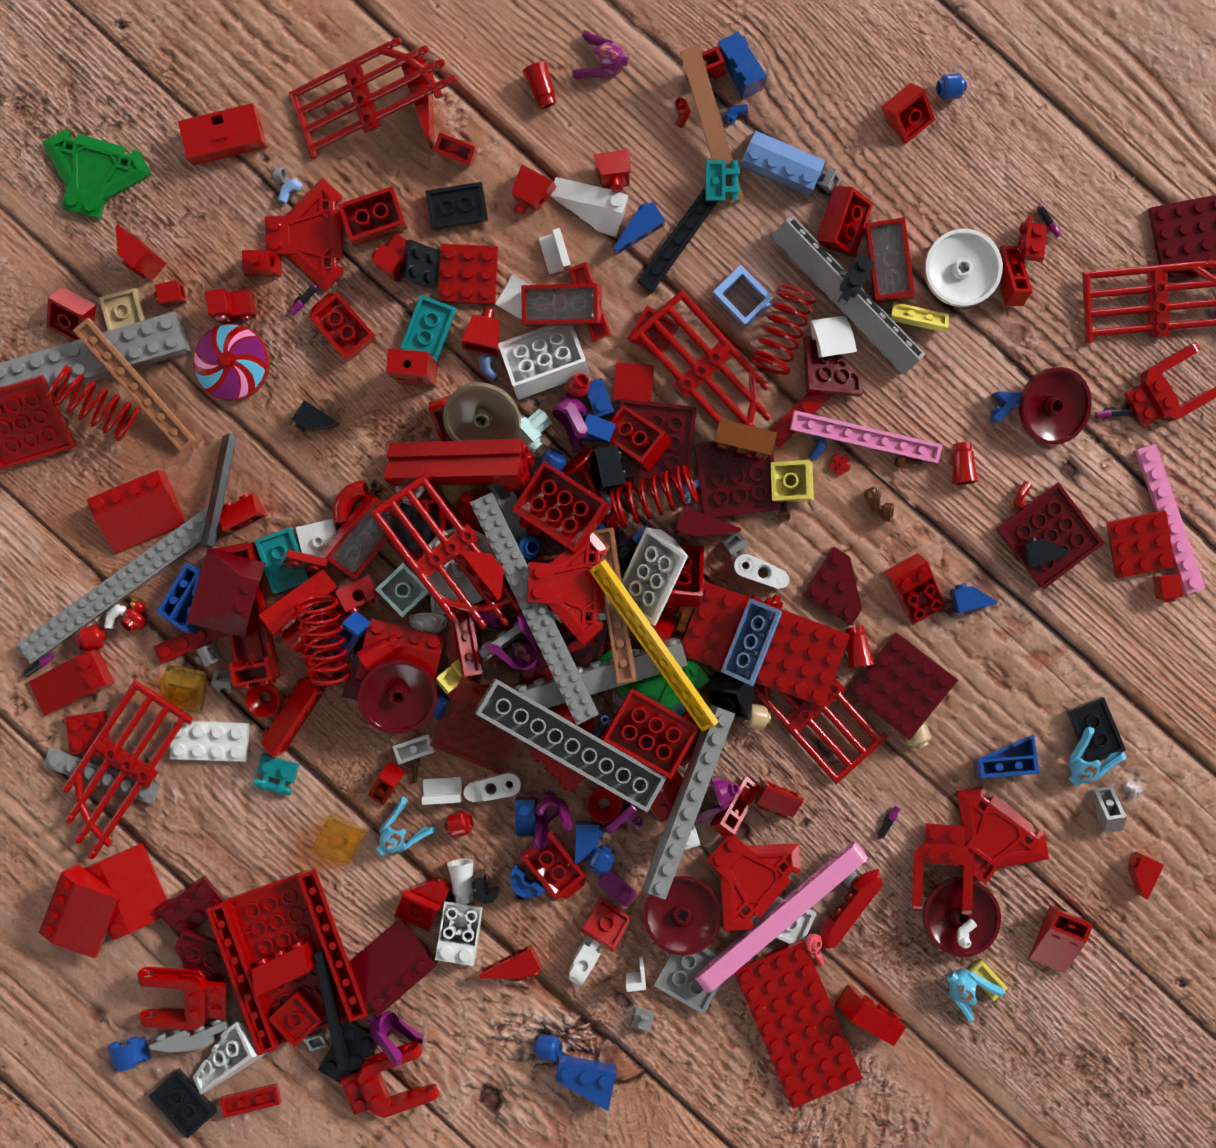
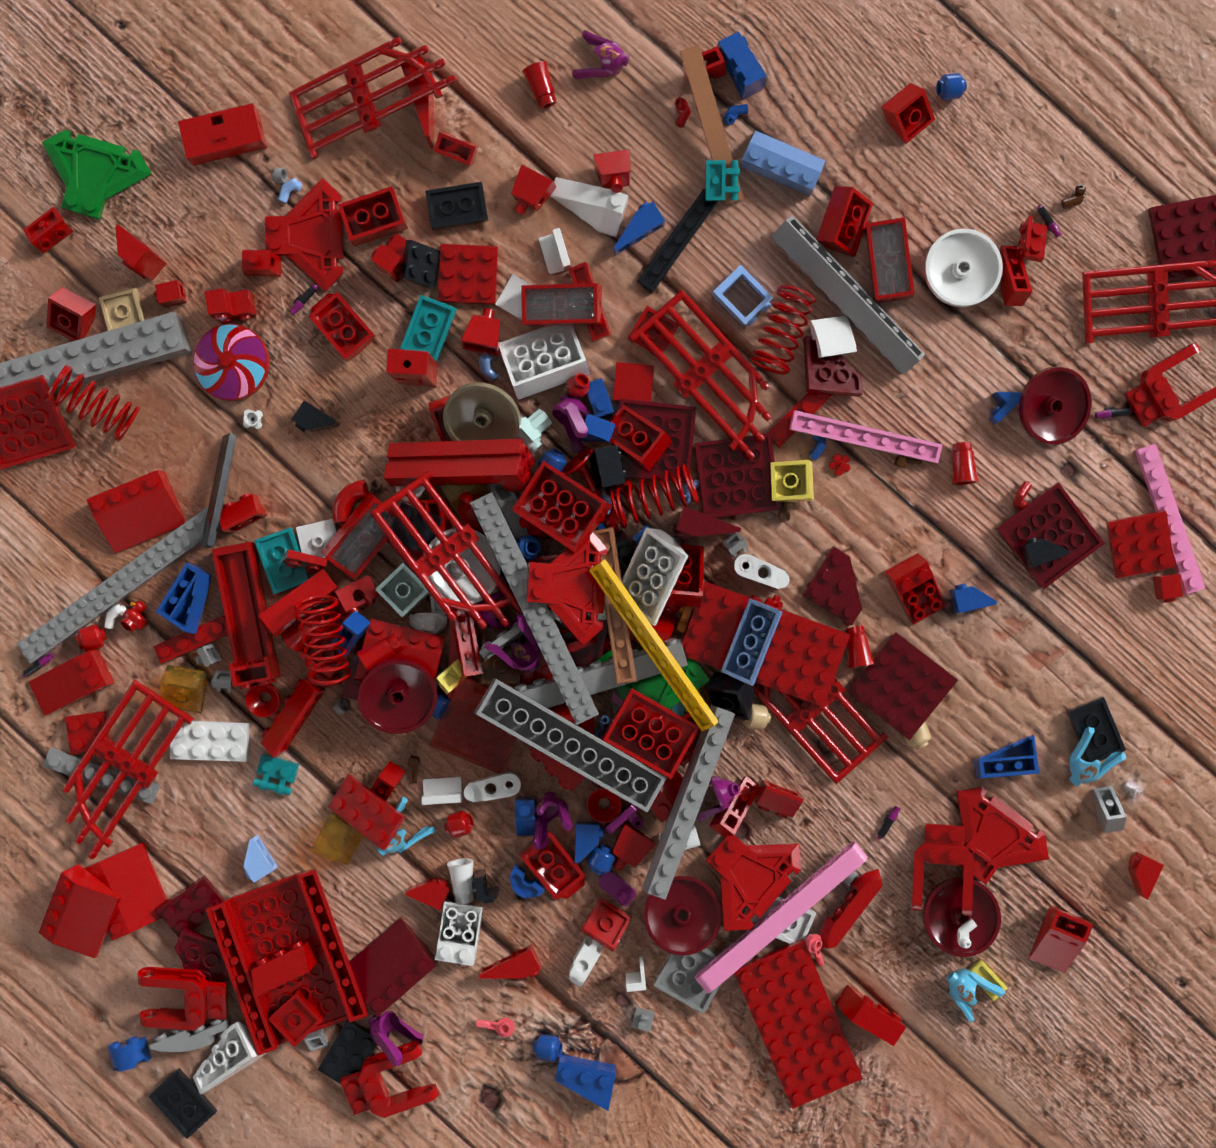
(47, 230): none -> red bracket
(134, 384): nougat tile -> none
(226, 592): dark red slope -> none
(248, 415): none -> white plate
(250, 1100): red plate -> none
(258, 860): none -> light blue slope
(331, 1009): black tile -> none
(345, 706): none -> light grey hinge
(366, 812): none -> red plate
(413, 749): white slope -> none
(416, 910): red tile -> none
(485, 571): red slope -> none
(503, 1027): none -> coral plate
(631, 847): none -> red torso
(744, 439): dark orange brick -> none
(831, 179): light grey tile -> none
(855, 278): black hinge -> none
(872, 498): reddish brown arm -> none
(919, 317): light yellow plate -> none
(1076, 198): none -> reddish brown arm

